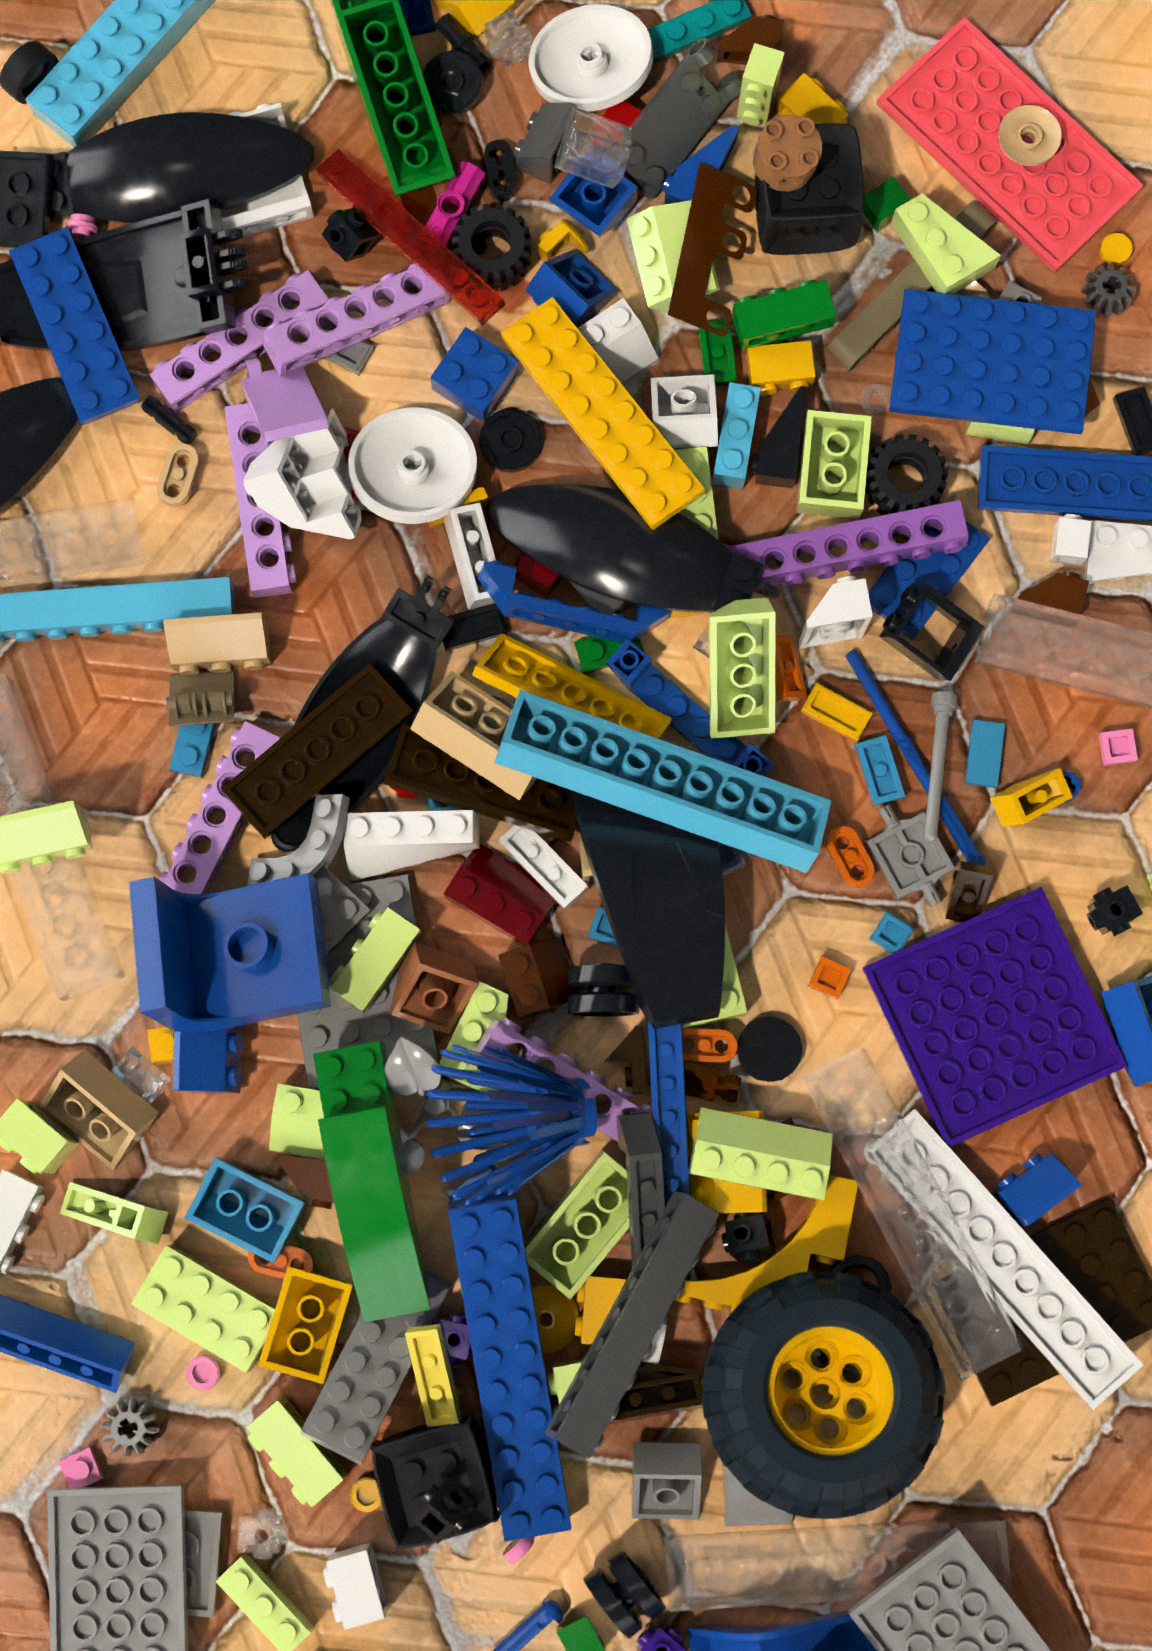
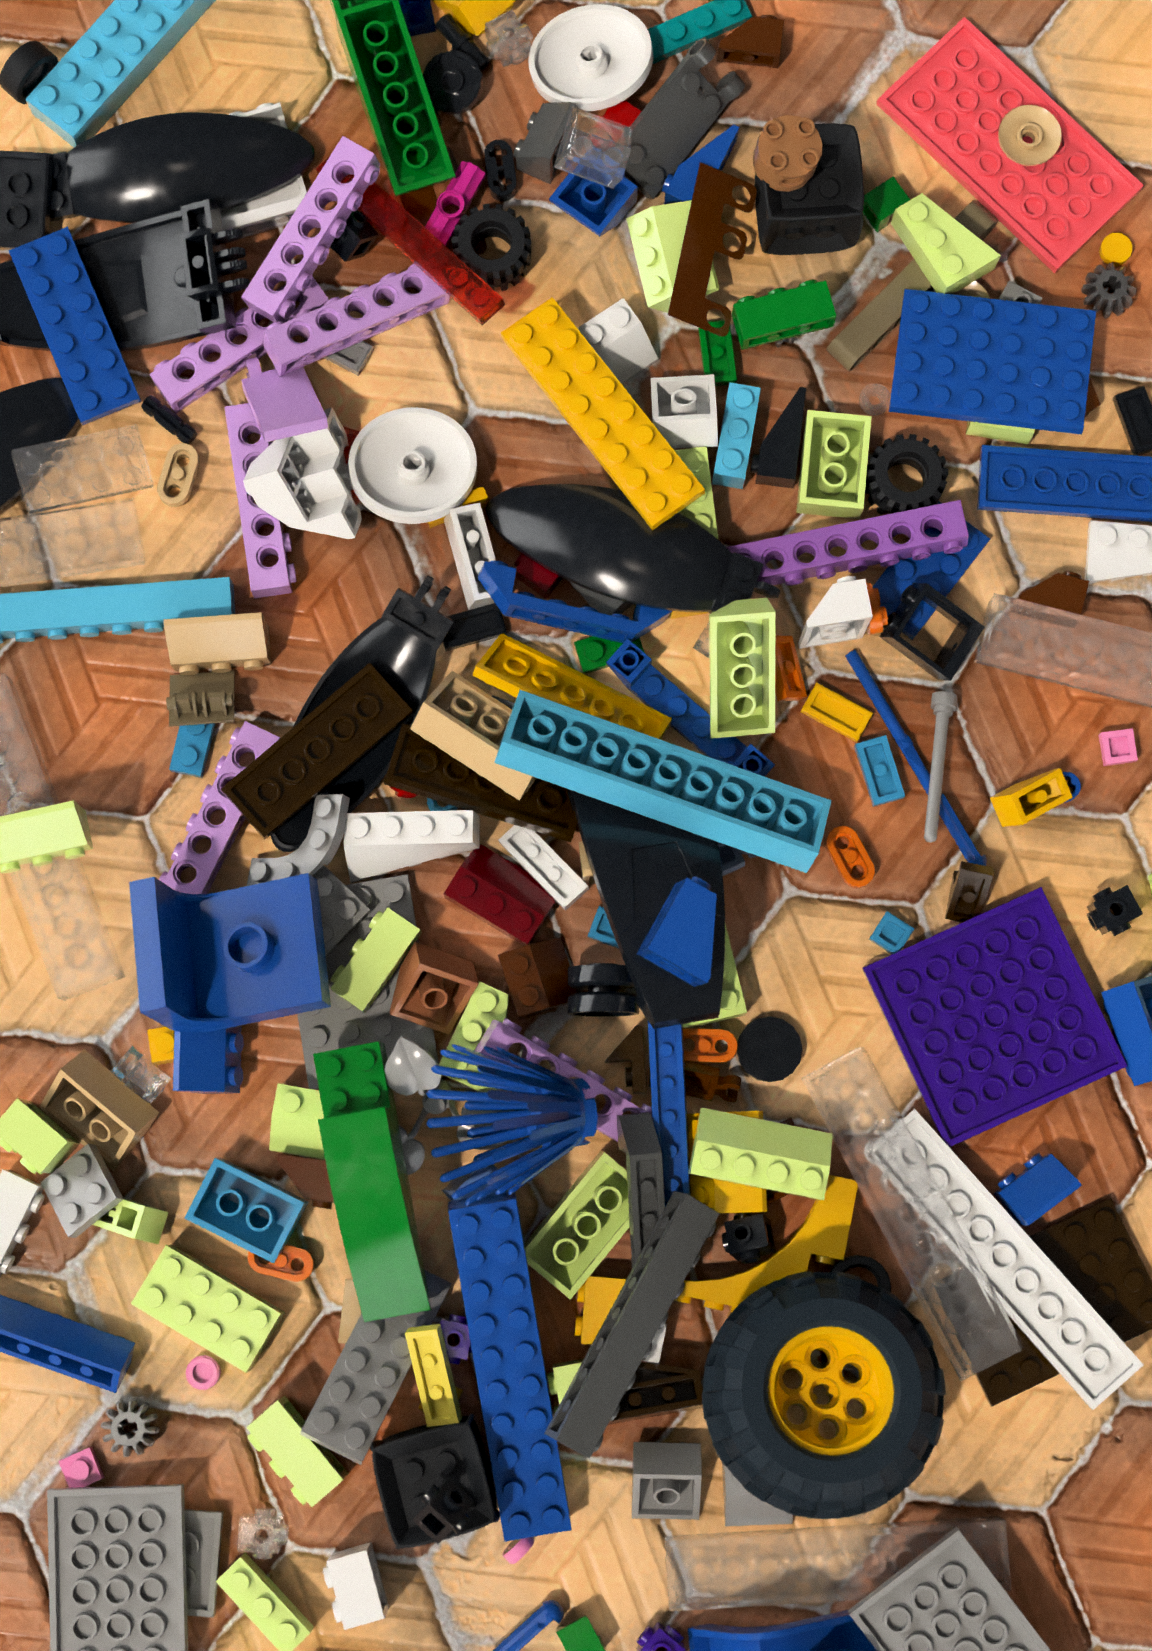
(81, 1190): none -> light grey plate
(82, 226): bright pink plate -> none
(82, 468): none -> clear plate
(277, 267): none -> lavender brick
(305, 1324): yellow slope -> none
(365, 1494): yellow tile -> none
(474, 374): blue brick -> none
(510, 440): black tile -> none
(554, 240): yellow plate -> none
(563, 1312): yellow dish -> none
(573, 285): blue slope -> none
(622, 1594): black wheel -> none
(684, 932): none -> blue slope
(760, 85): yellowish green brick -> none
(781, 367): yellow brick -> none
(808, 99): yellow brick -> none
(829, 977): orange plate -> none
(879, 613): none -> orange plate
(907, 858): light grey plate -> none
(984, 754): dark azure tile -> none
(1070, 540): white brick -> none

